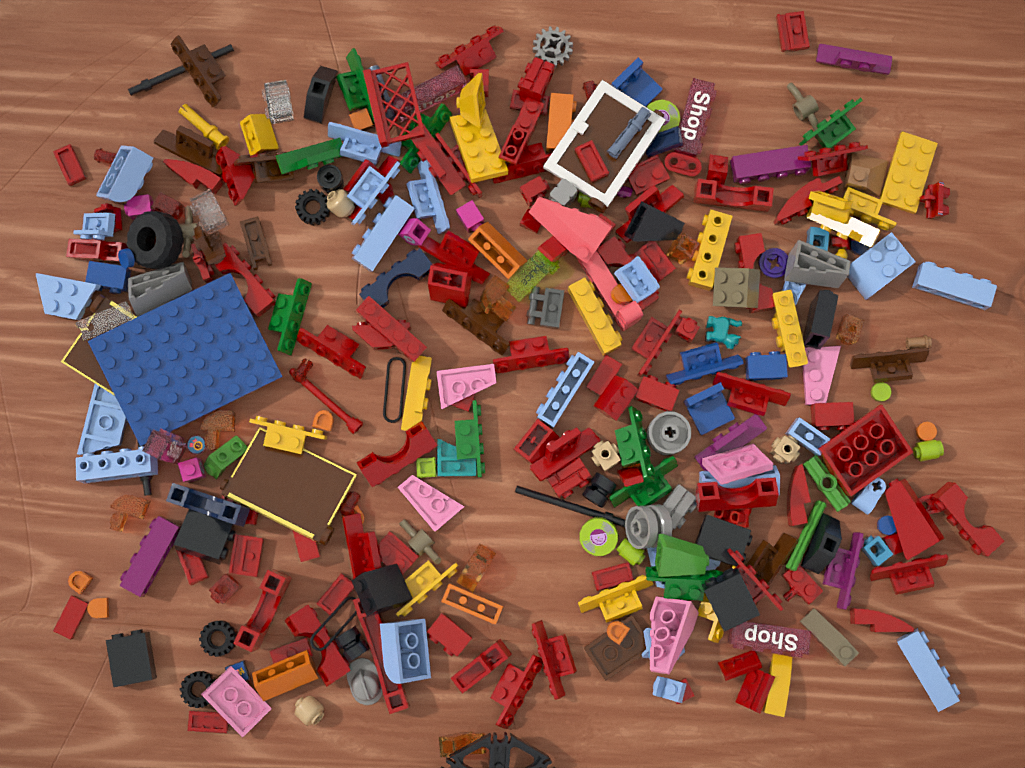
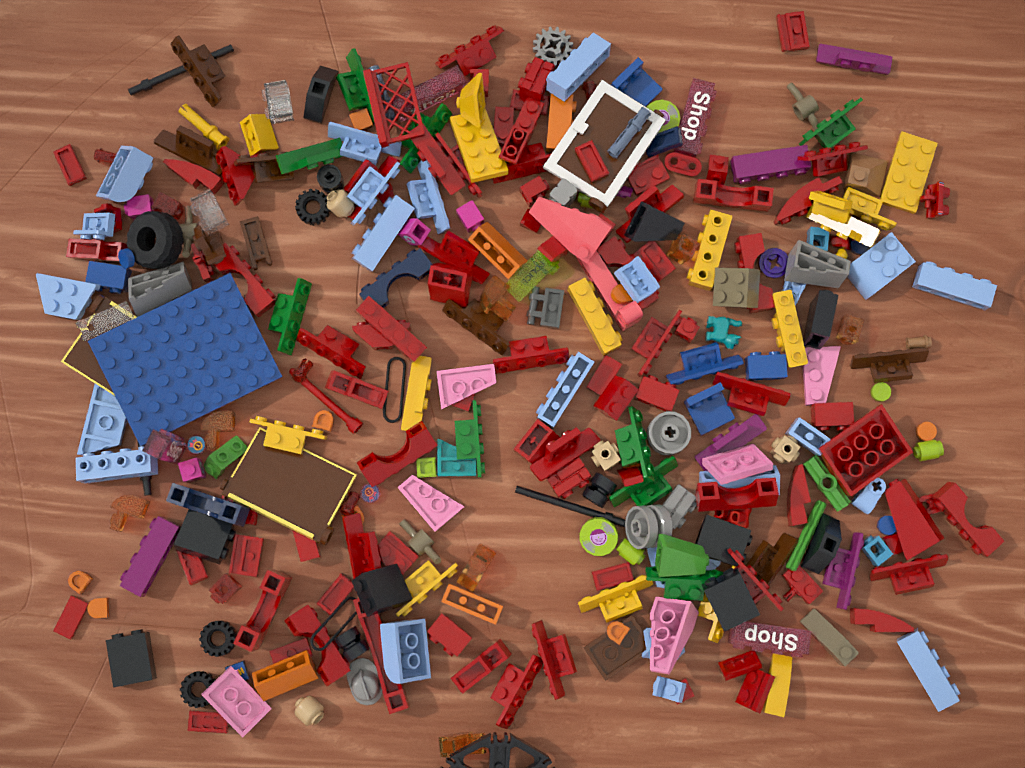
(356, 389): none -> red slope
(370, 494): none -> clear pink tile
(503, 123): none -> red plate
(578, 66): none -> light blue brick

